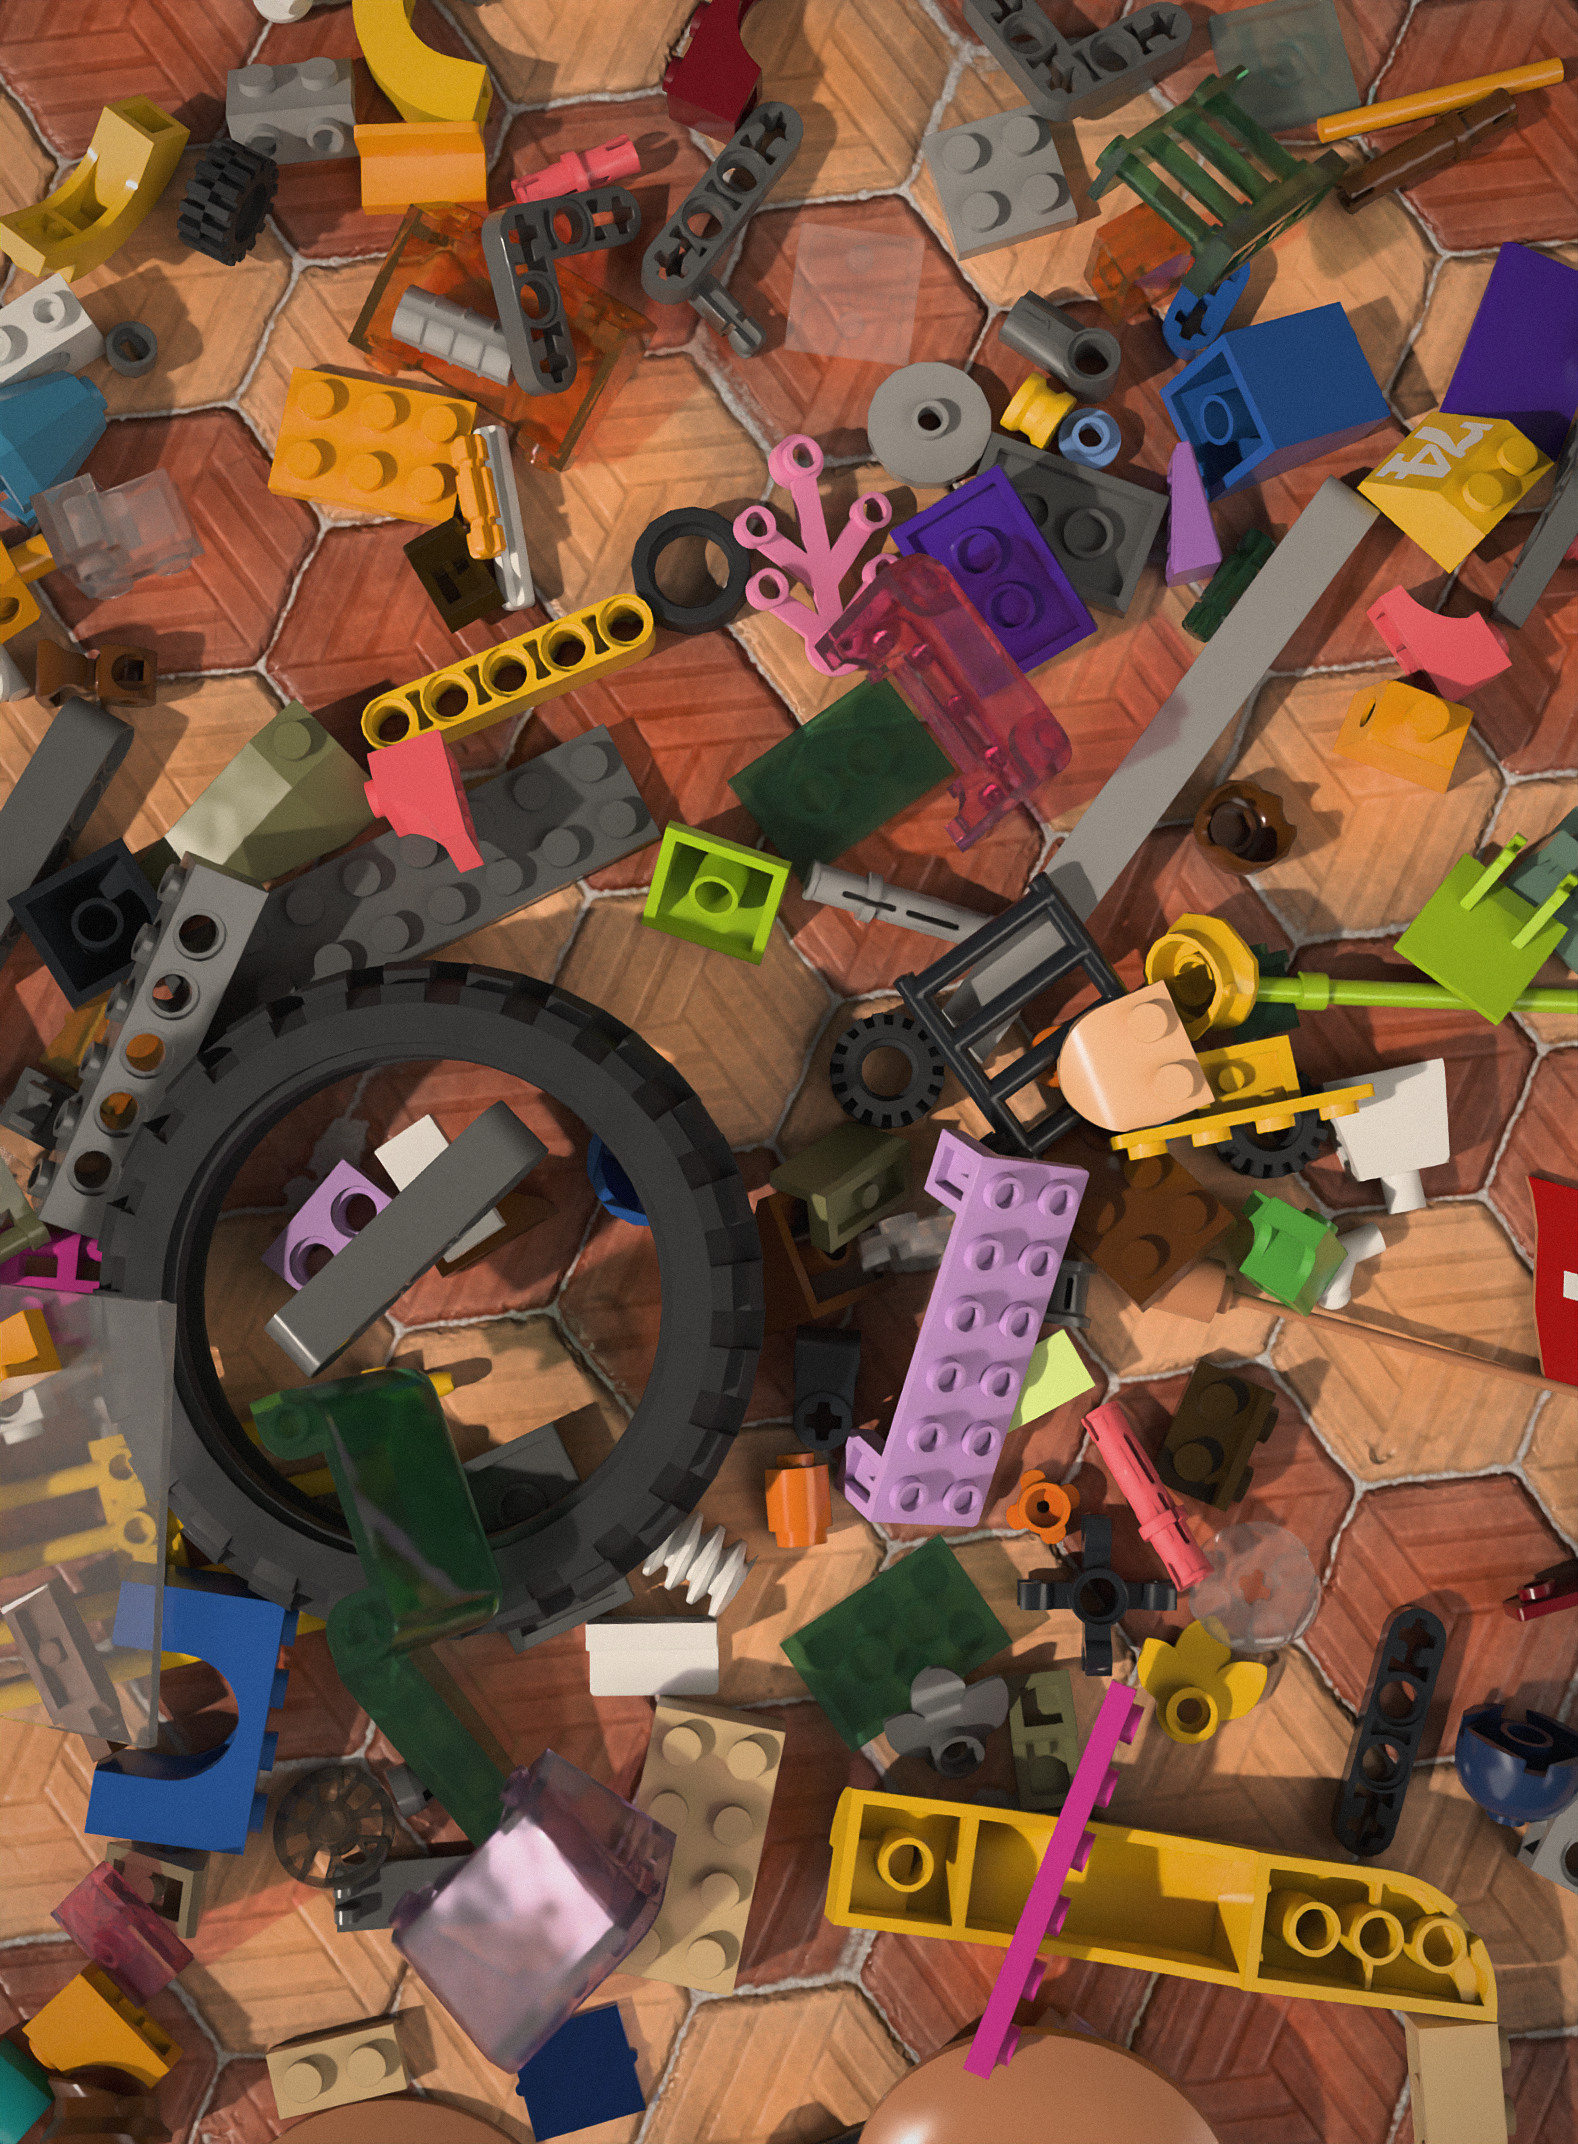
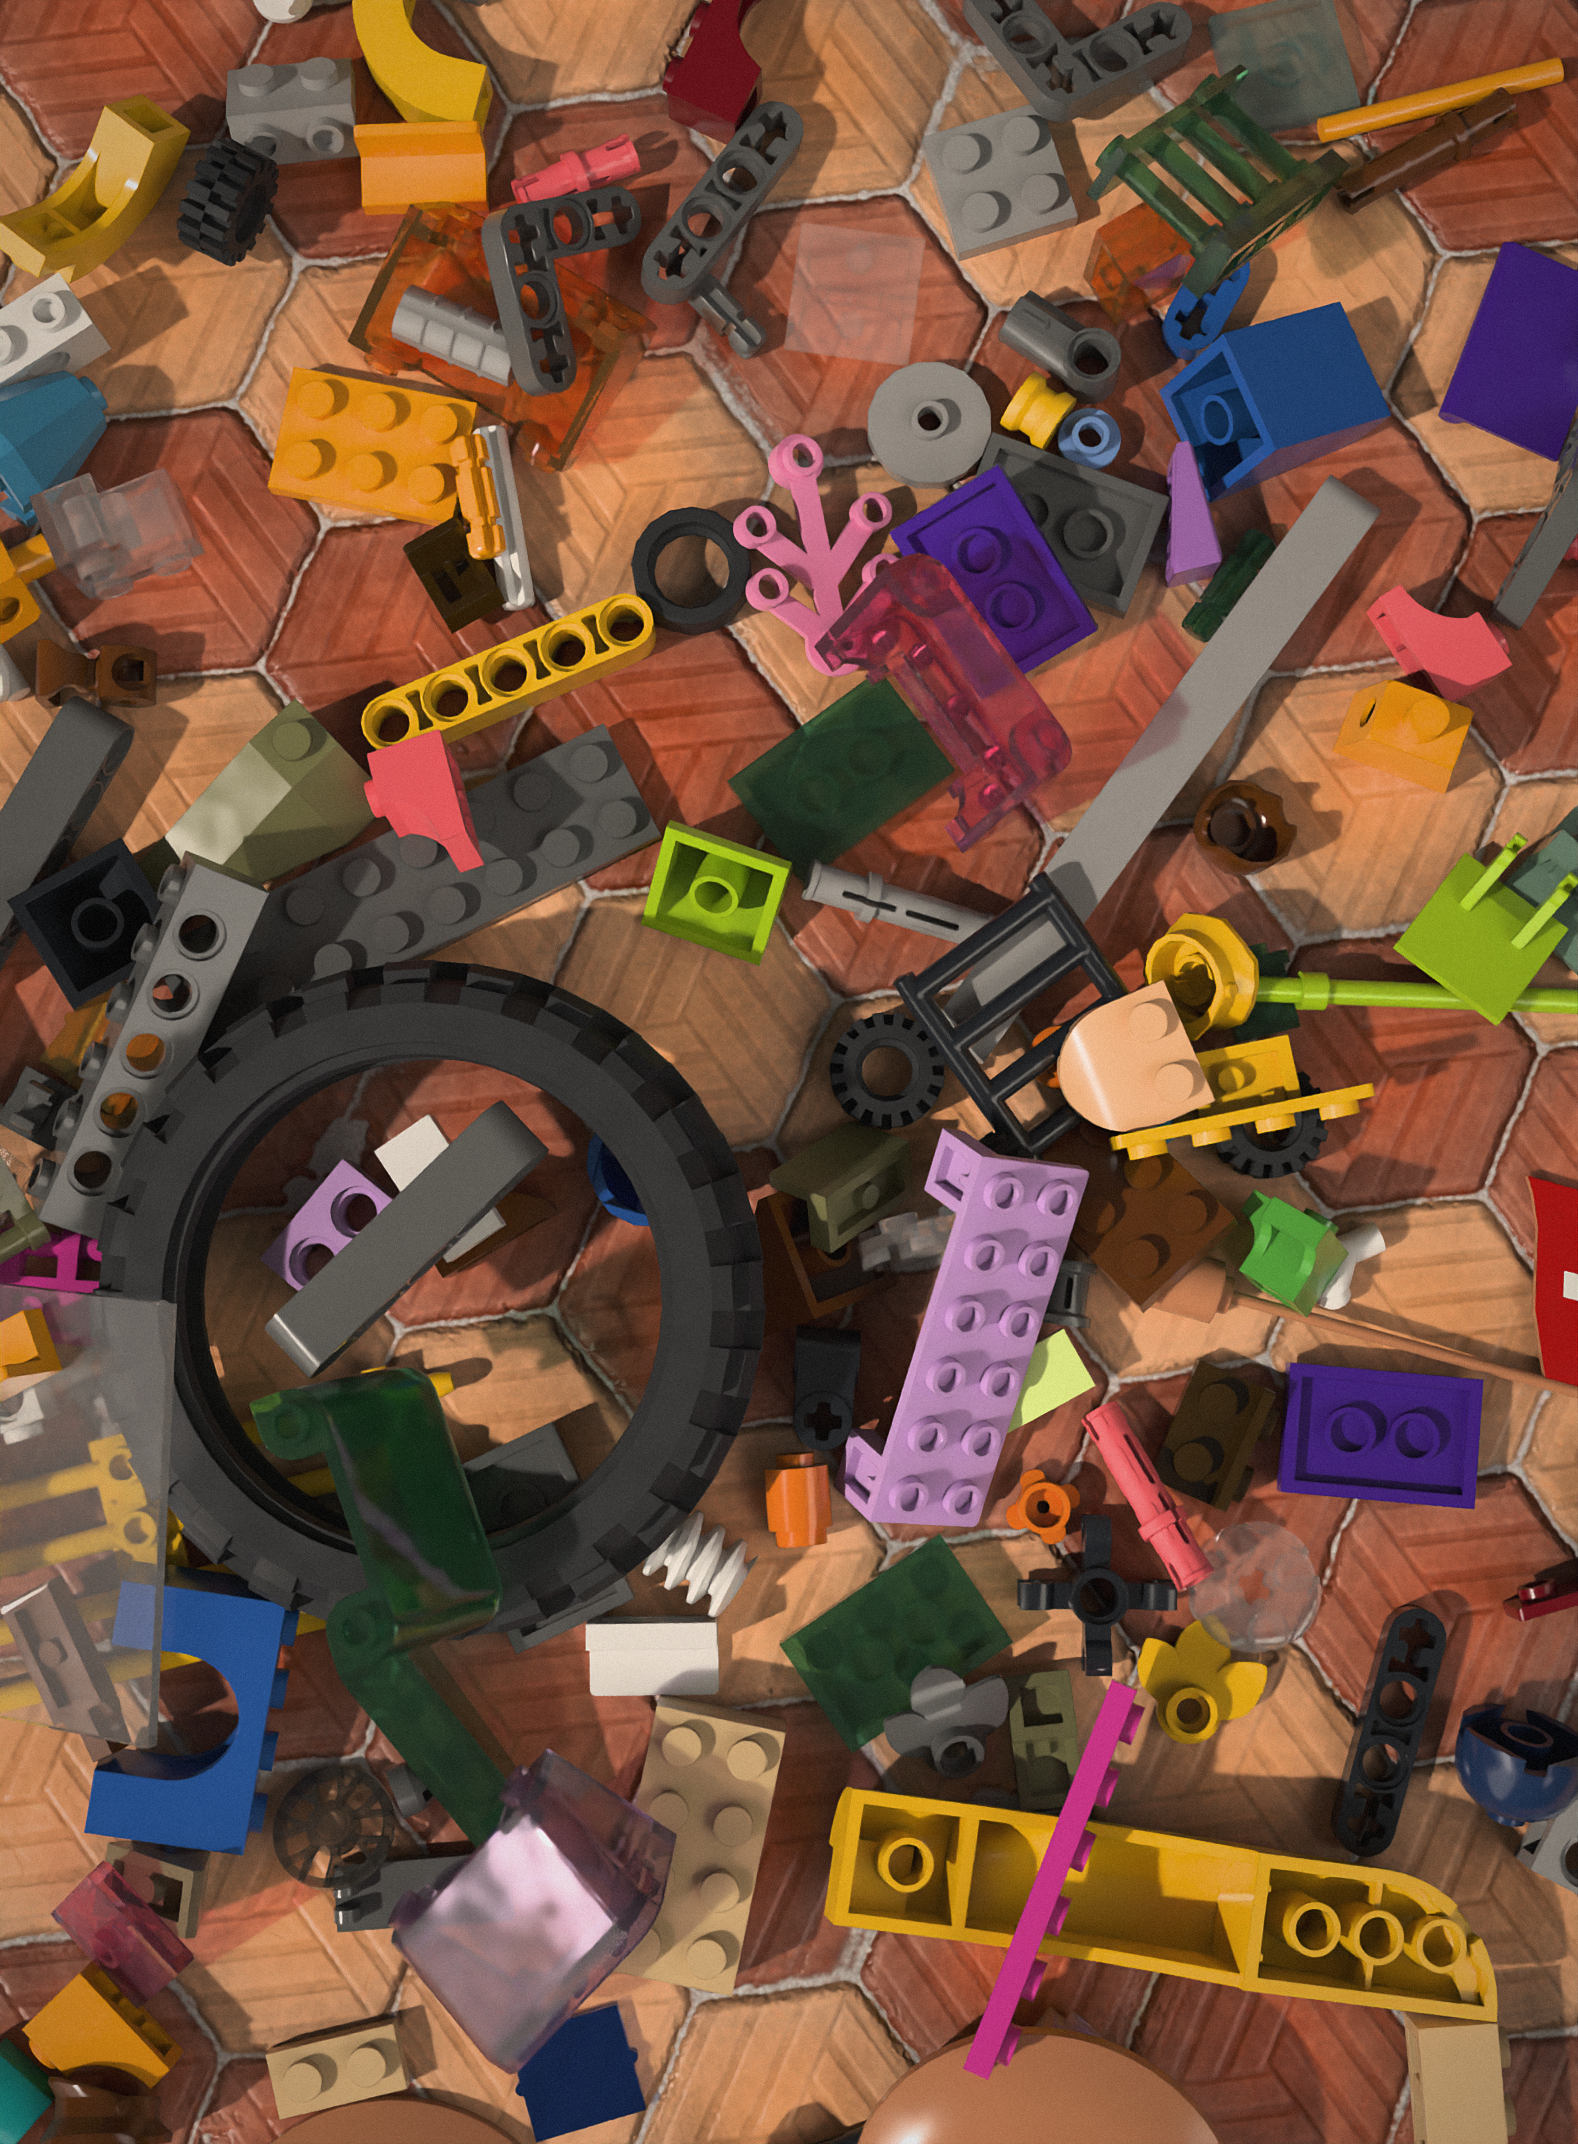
(142, 343): dark grey hinge -> none
(1380, 1435): none -> dark purple plate
(1394, 1131): white torso -> none
(1455, 481): yellow slope -> none

